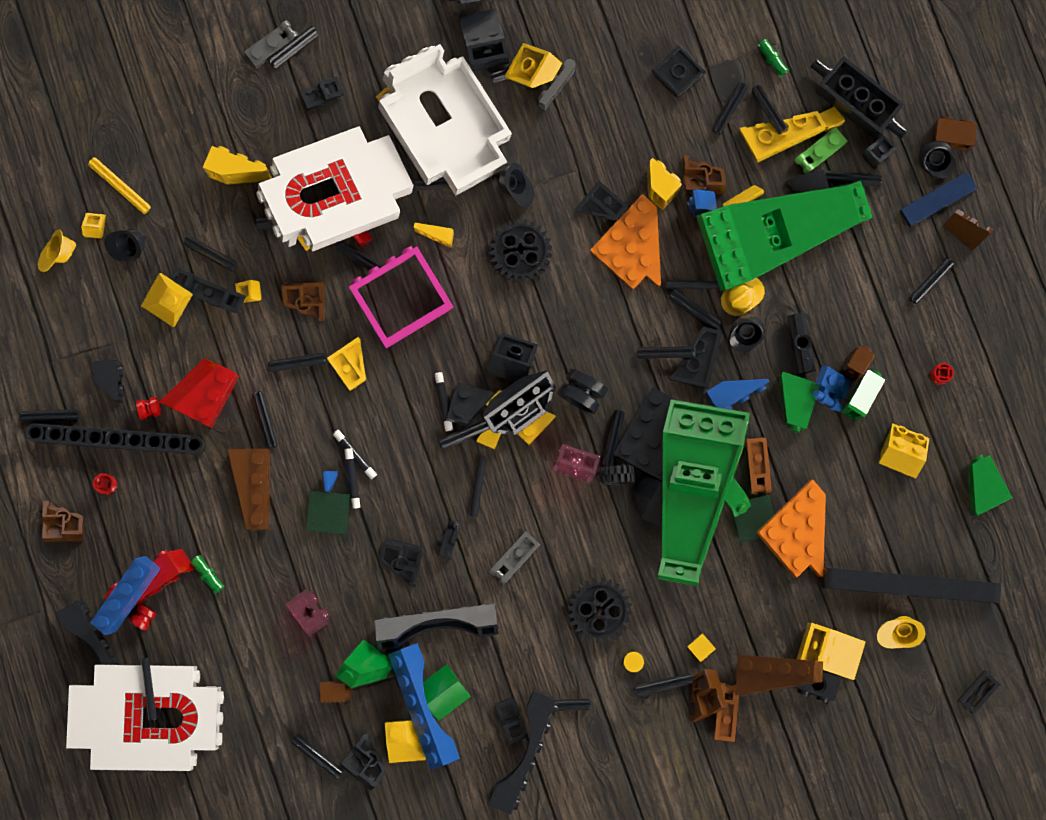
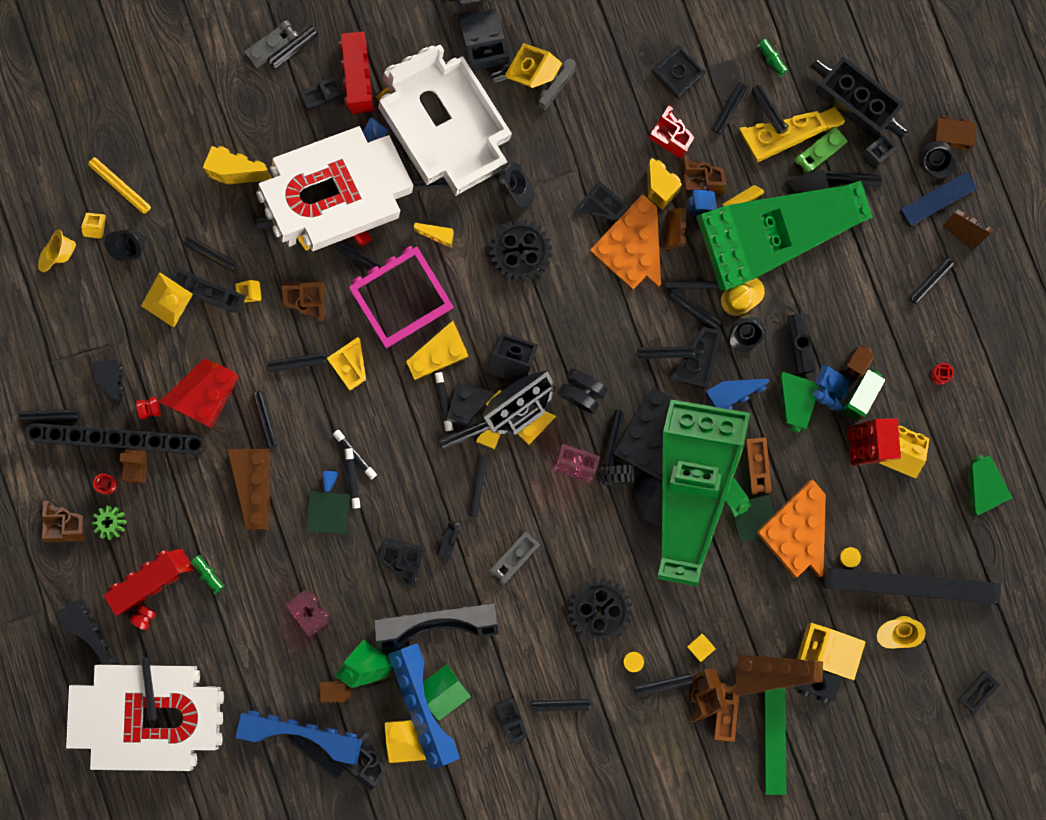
(113, 528): none -> bright green gear
(125, 595): blue brick -> none
(134, 466): none -> reddish brown brick
(340, 747): none -> blue arch
(357, 73): none -> red wedge
(374, 130): none -> blue slope
(438, 353): none -> yellow wing
(506, 791): black arch -> none
(671, 134): none -> red slope
(675, 229): none -> reddish brown slope
(775, 742): none -> green tile
(850, 557): none -> yellow tile
(874, 441): none -> red slope

